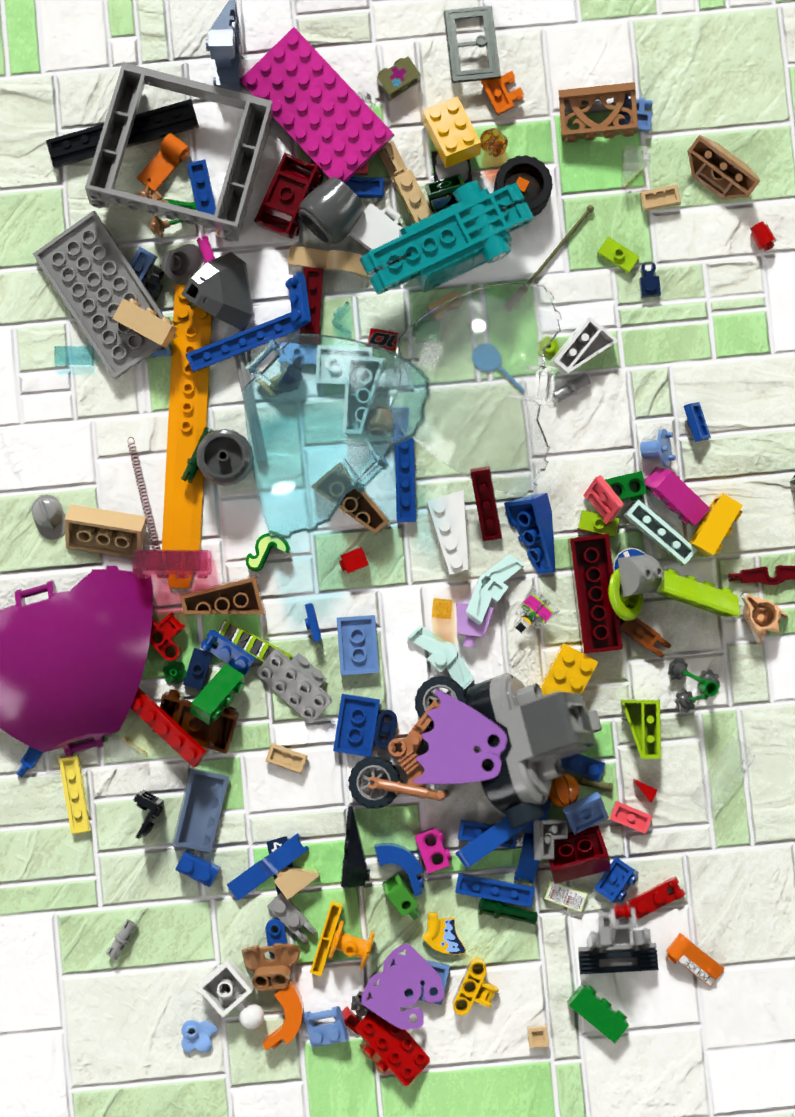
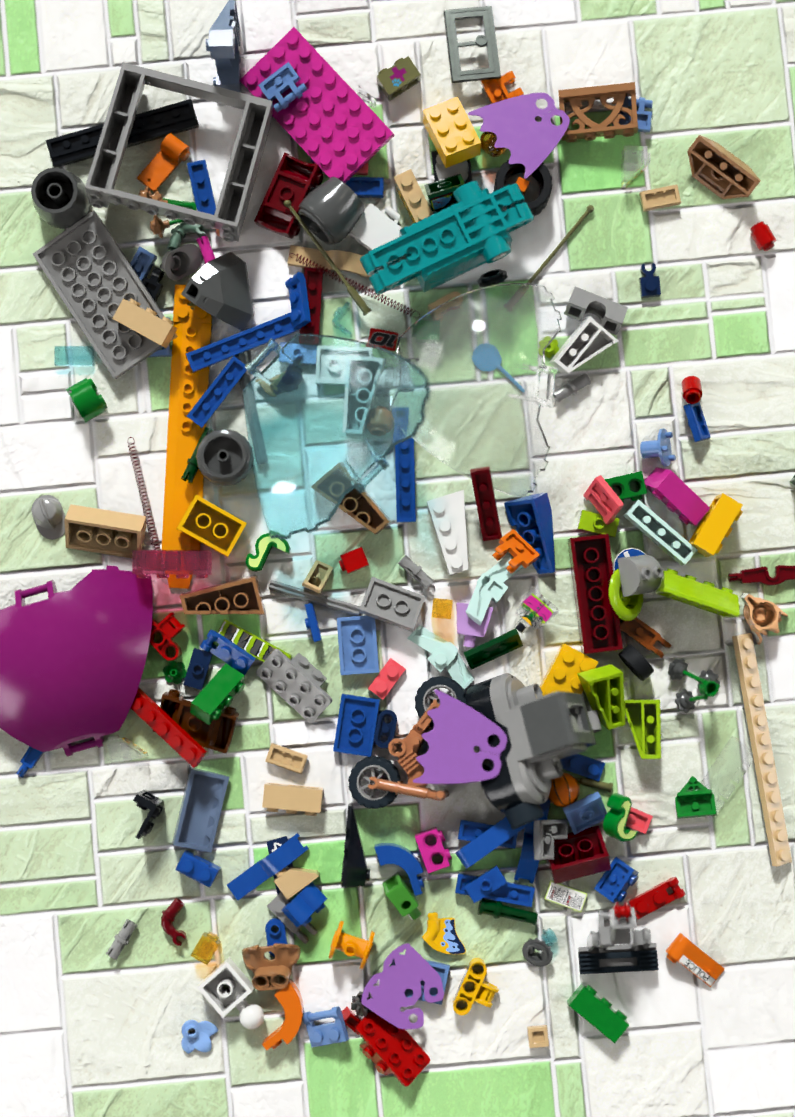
(59, 197): none -> dark grey piece
(75, 794): light yellow tile -> none
(86, 399): none -> green brick
(168, 918): none -> dark red piece
(180, 232): none -> sand green piece
(206, 947): none -> clear yellow brick
(211, 526): none -> yellow brick
(217, 392): none -> blue plate
(278, 83): none -> medium blue plate
(292, 798): none -> tan brick
(304, 904): none -> blue brick
(314, 598): none -> light grey axle
(317, 576): none -> tan slope
(326, 938): yellow piece -> none
(349, 280): none -> piece
(350, 289): none -> olive piece
(386, 678): none -> coral plate
(392, 160): tan hinge -> none
(392, 604): none -> light grey plate
(416, 572): none -> light grey pin
(485, 884): none -> blue plate
(492, 278): none -> black gear
(493, 649): none -> dark green plate
(518, 130): none -> medium lavender piece
(520, 549): none -> orange plate
(536, 958): none -> dark grey gear
(549, 937): none -> clear light blue plate
(585, 302): none -> light grey arch
(605, 694): none -> lime wedge
(616, 818): none -> green animal
(618, 254): lime plate -> none
(636, 662): none -> black tyre
(648, 791): red piece -> none
(691, 389): none -> red brick
(695, 800): none -> green slope
(762, 749): none -> tan plate

